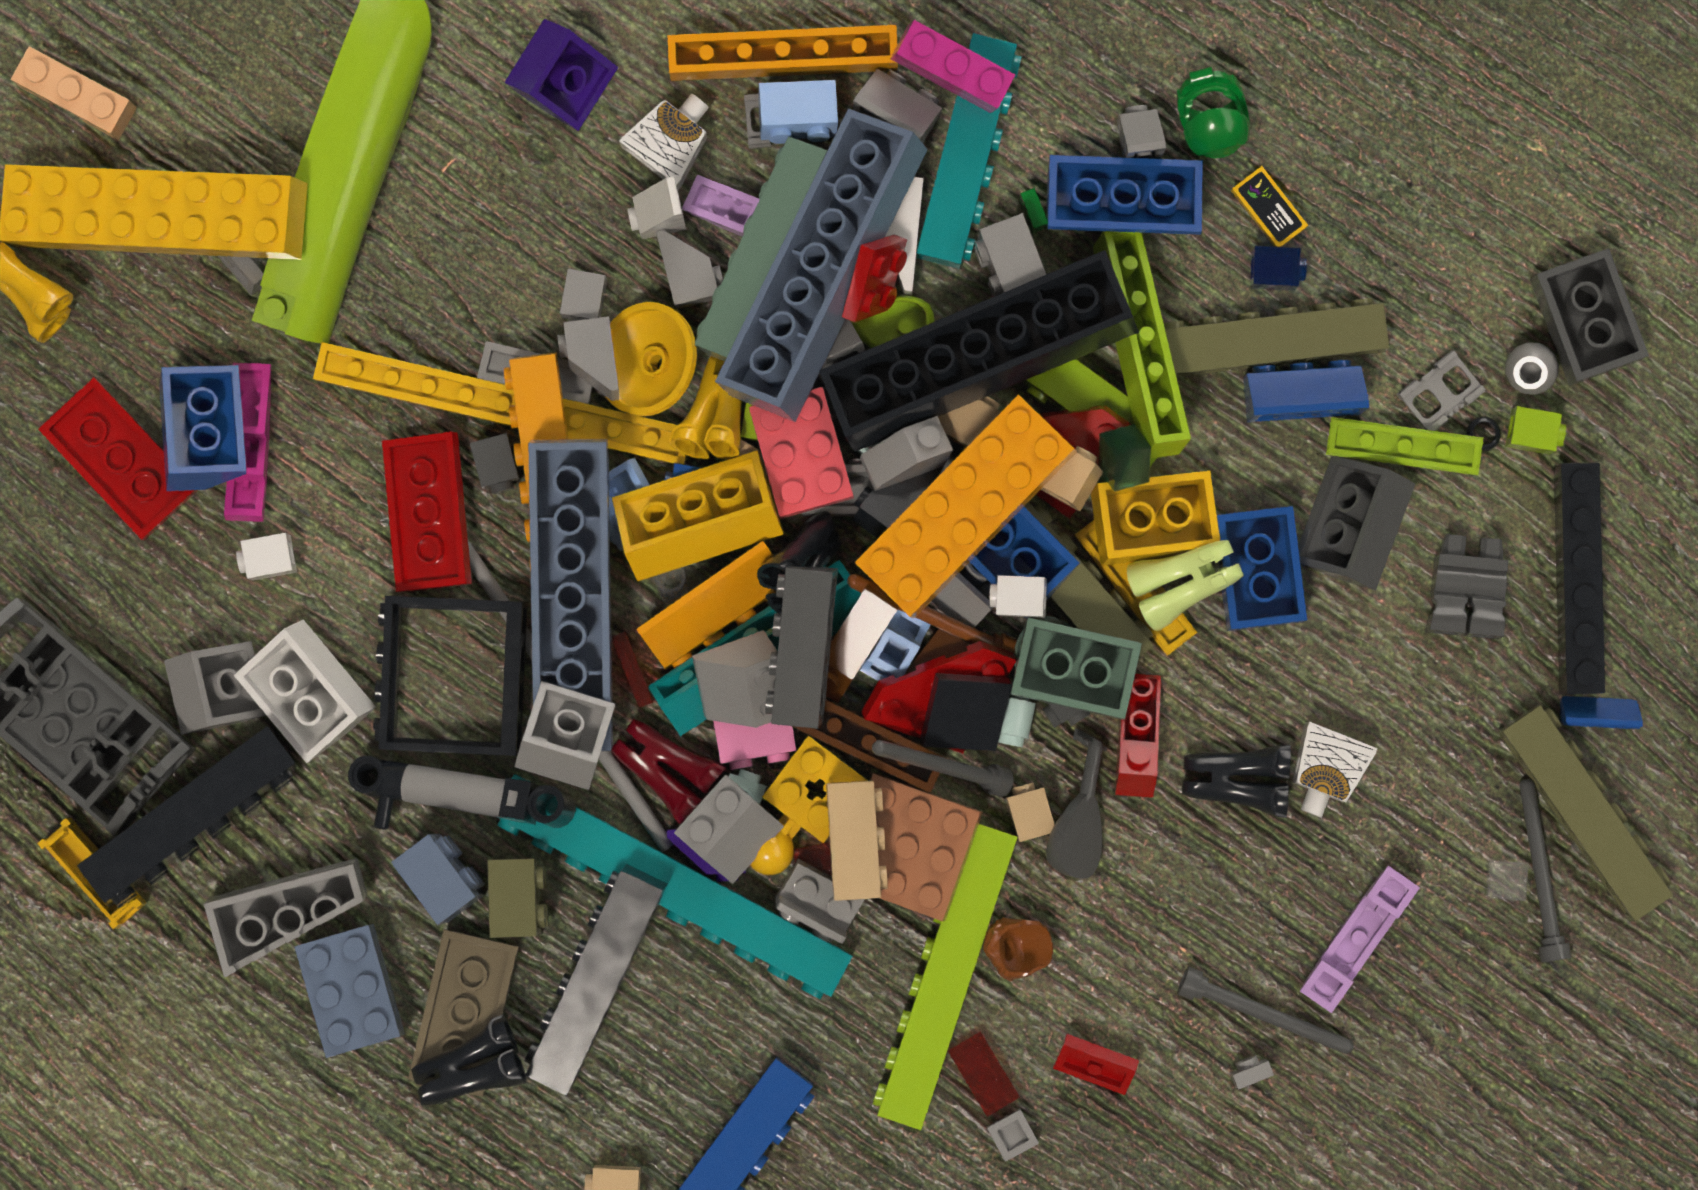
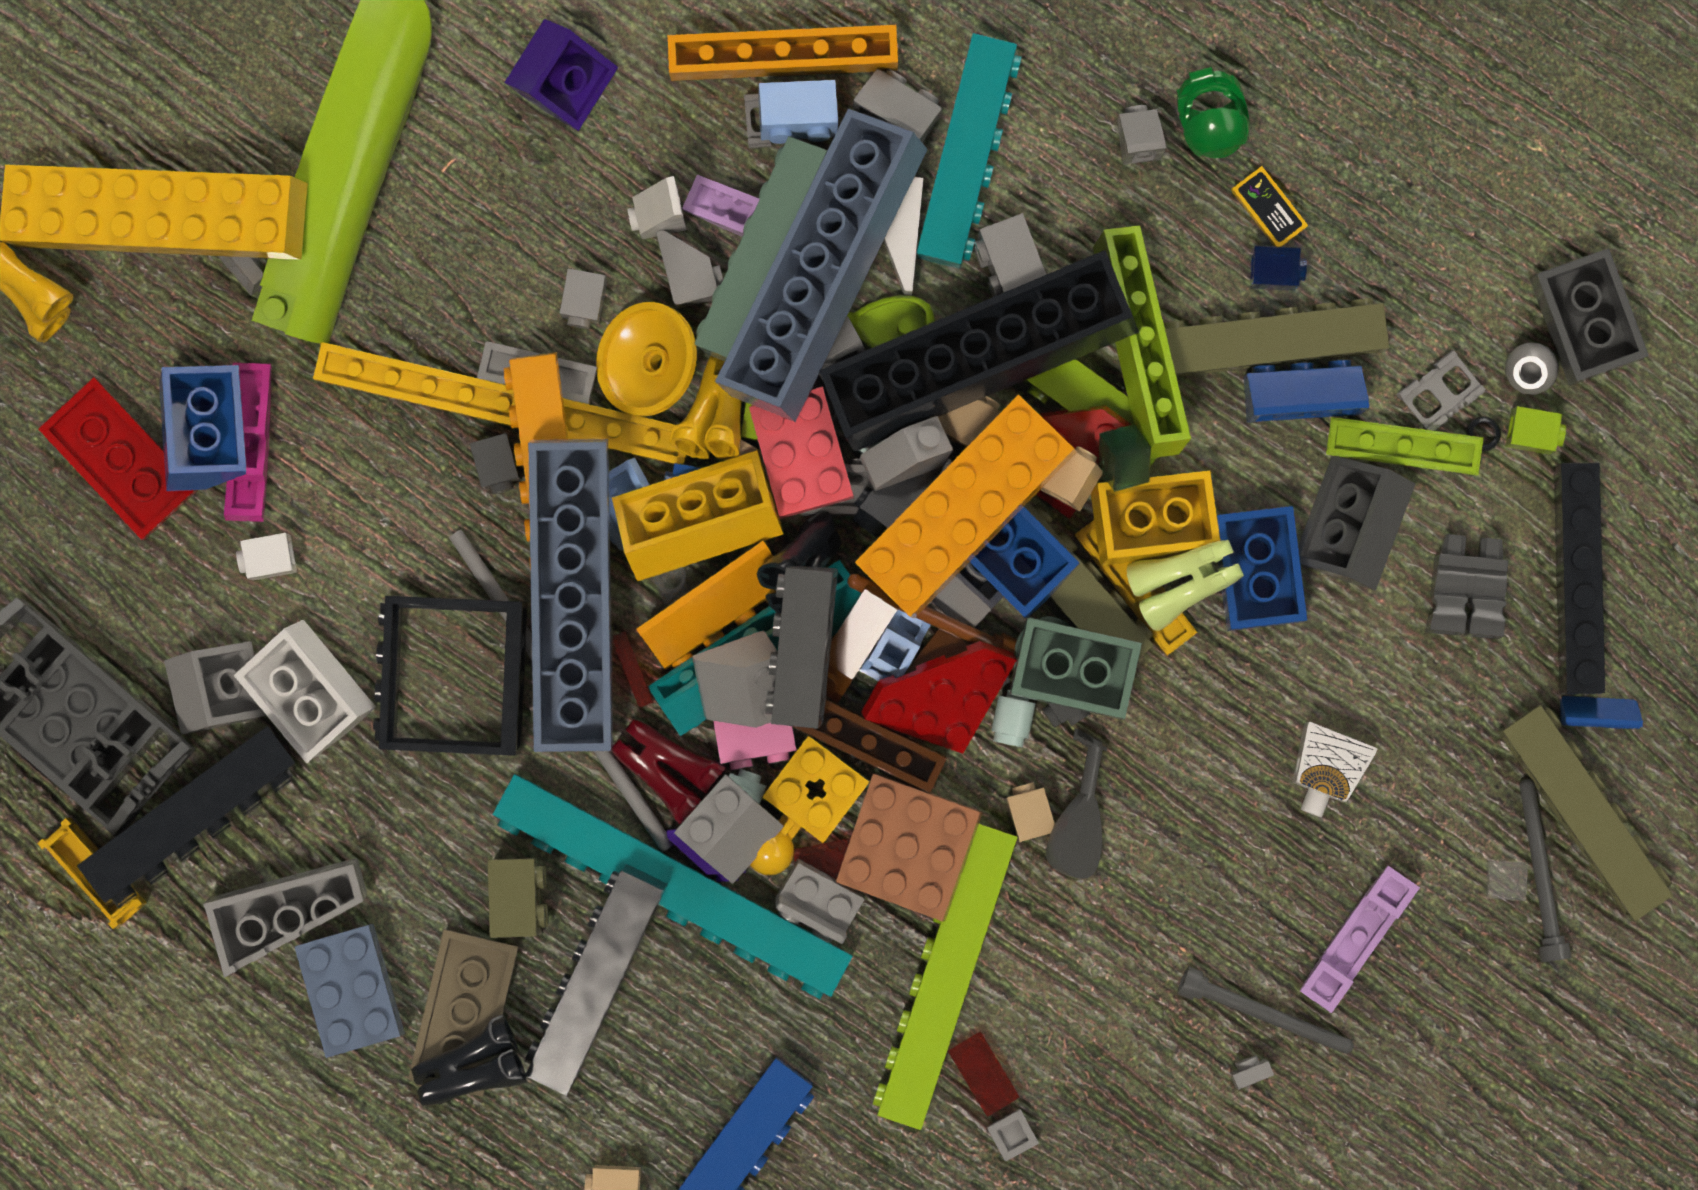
(74, 93): light nougat arch -> none
(426, 512): red plate -> none
(439, 877): sand blue brick -> none
(458, 791): piece -> none
(564, 735): light grey slope -> none
(591, 353): light grey slope -> none
(668, 138): white torso -> none
(855, 840): tan brick -> none
(875, 278): red plate -> none
(952, 66): dark pink brick -> none
(965, 711): black tile -> none
(993, 778): dark grey piece -> none
(1018, 947): dark orange hair -> none
(1019, 596): white brick -> none
(1033, 210): green tile -> none
(1096, 1064): red plate -> none
(1124, 194): blue slope -> none
(1139, 739): red slope -> none
(1263, 796): black piece -> none

